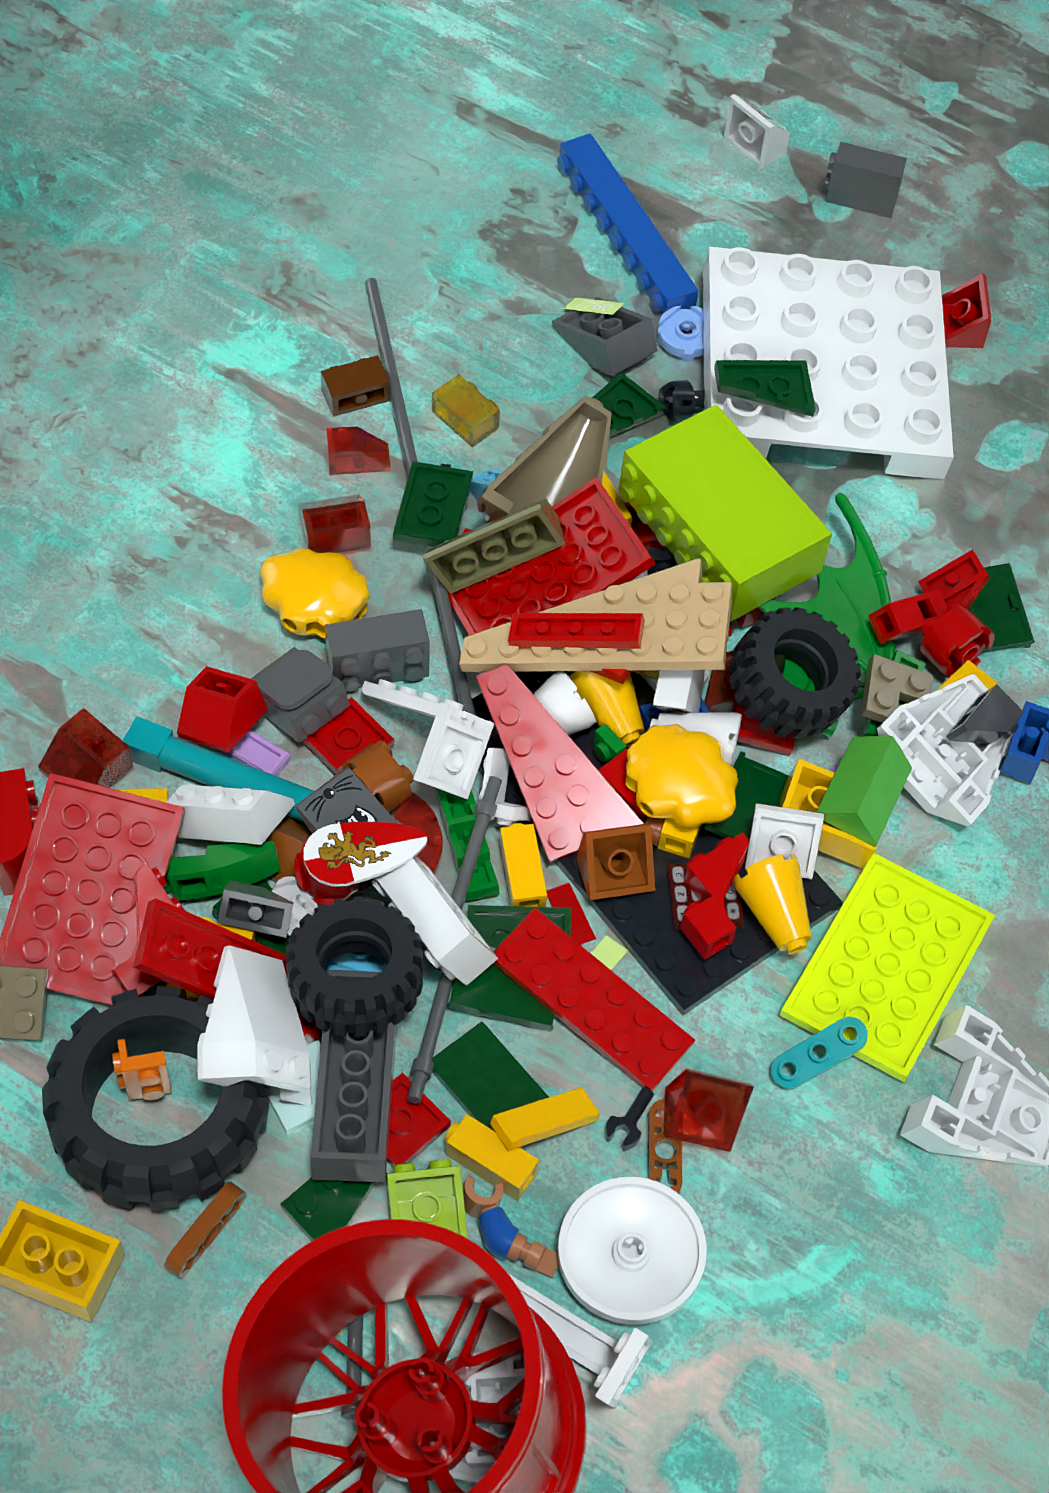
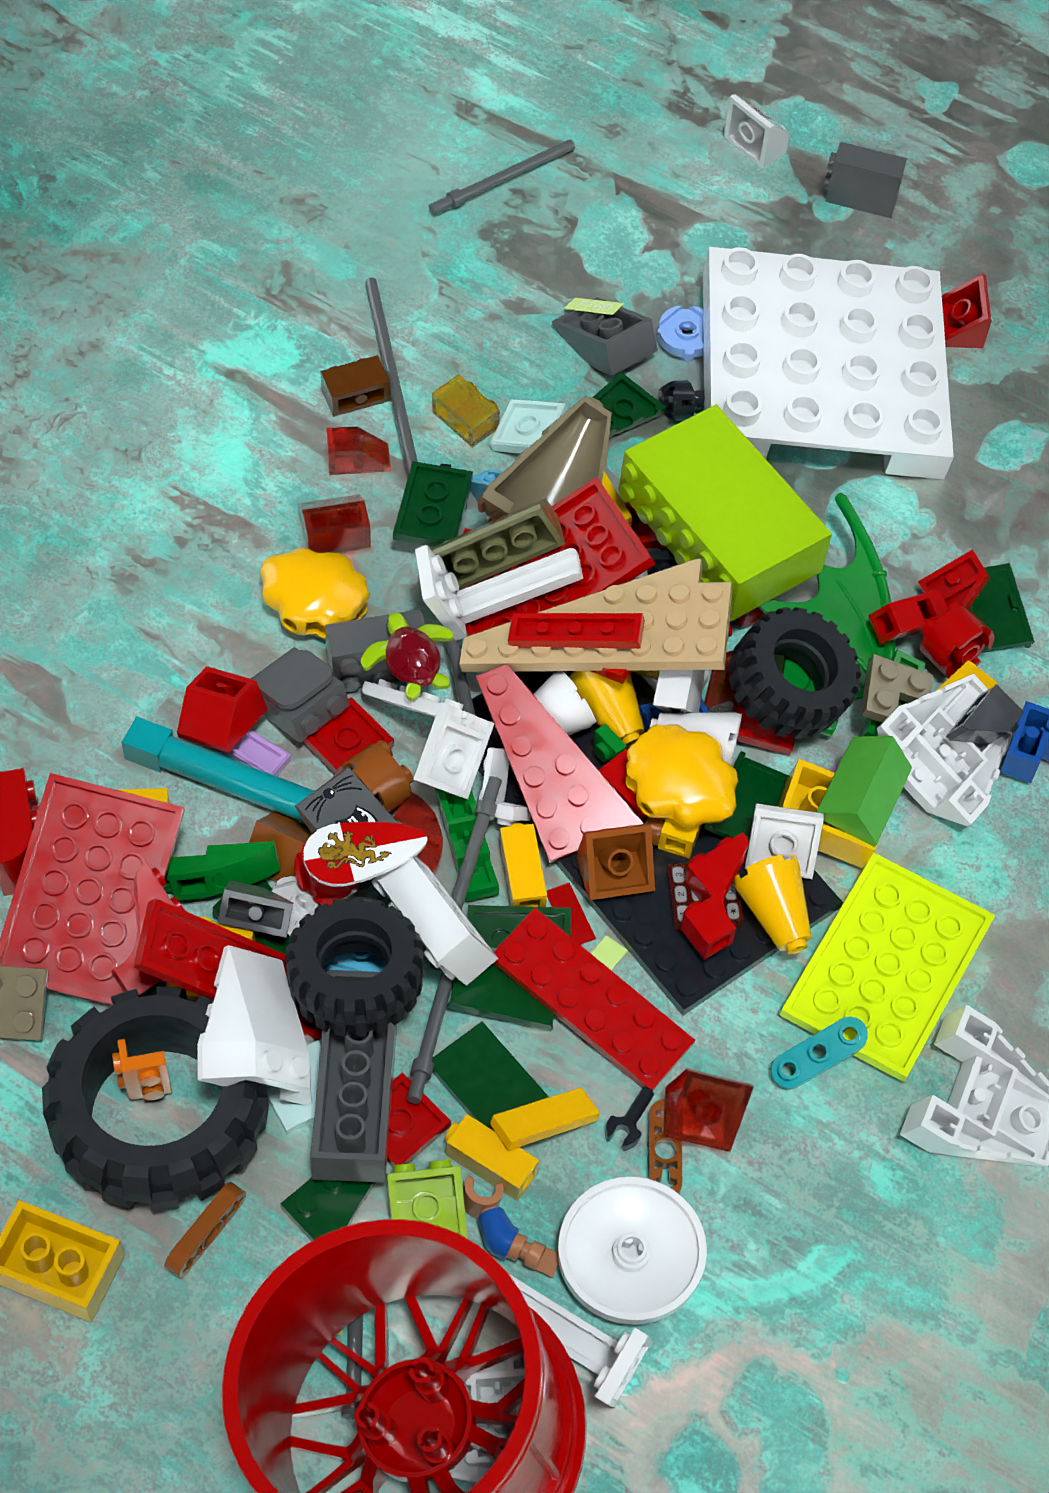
(87, 752): clear red slope -> none
(229, 813): white slope -> none
(410, 654): none -> animal
(457, 197): none -> dark grey bar
(460, 607): none -> white bracket
(524, 424): none -> light aqua tile
(626, 225): blue brick -> none
(768, 382): dark green wing -> none

